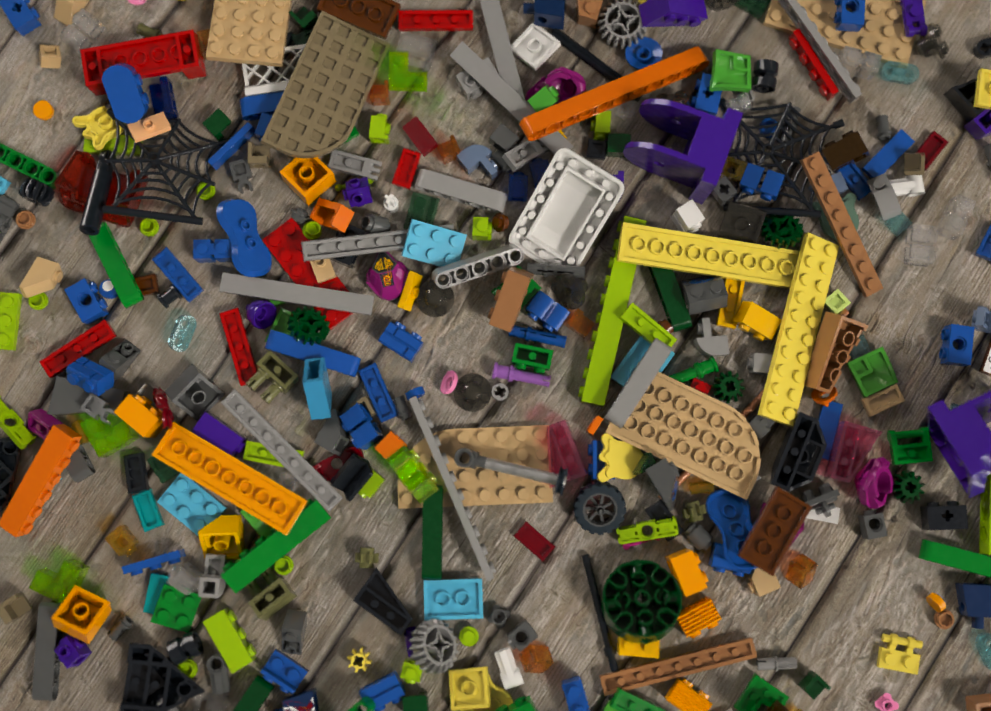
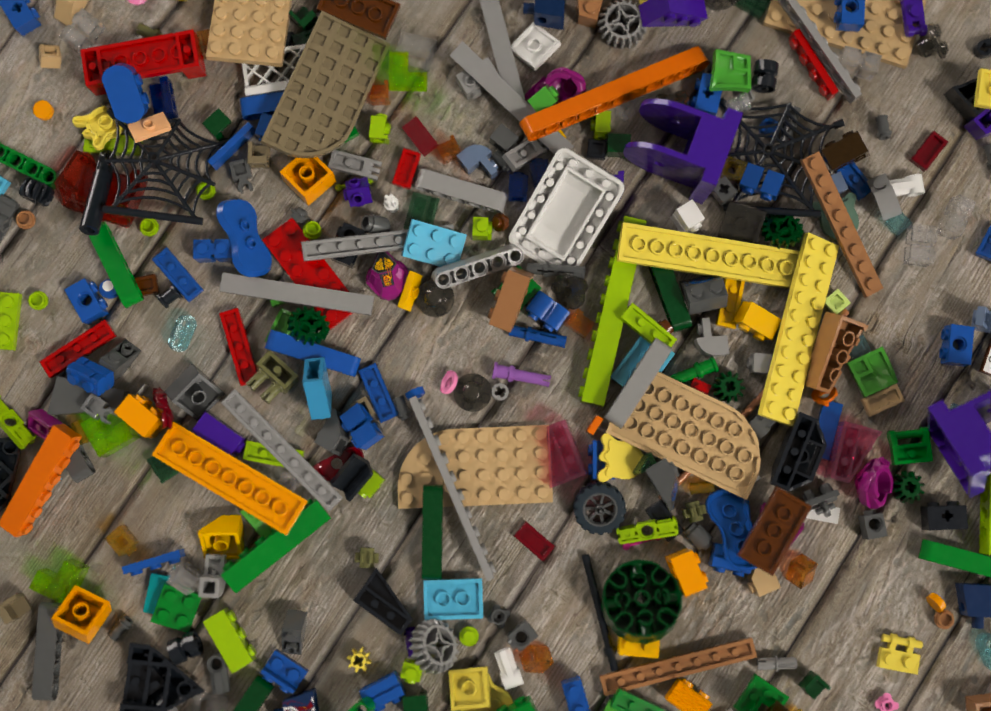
(41, 277): tan slope -> none
(72, 651): dark purple brick -> none
(136, 473): black plate -> none
(148, 510): teal tile -> none
(189, 668): lime plate -> none
(191, 503): medium azure plate -> none
(261, 313): dark purple helmet -> none
(271, 599): olive brick -> none
(284, 565): lime plate -> none
(323, 270): tan plate -> none
(332, 215): orange panel -> none
(390, 444): orange panel -> none
(401, 341): blue brick -> none
(413, 473): clear neon green brick -> none
(435, 20): red plate -> none
(477, 460): piece -> none
(532, 357): green brick -> none
(587, 56): black axle -> none
(646, 47): blue dish -> none
(697, 617): light orange brick -> none
(888, 154): blue tile -> none
(898, 72): clear light blue plate -> none
(914, 163): dark tan panel -> none

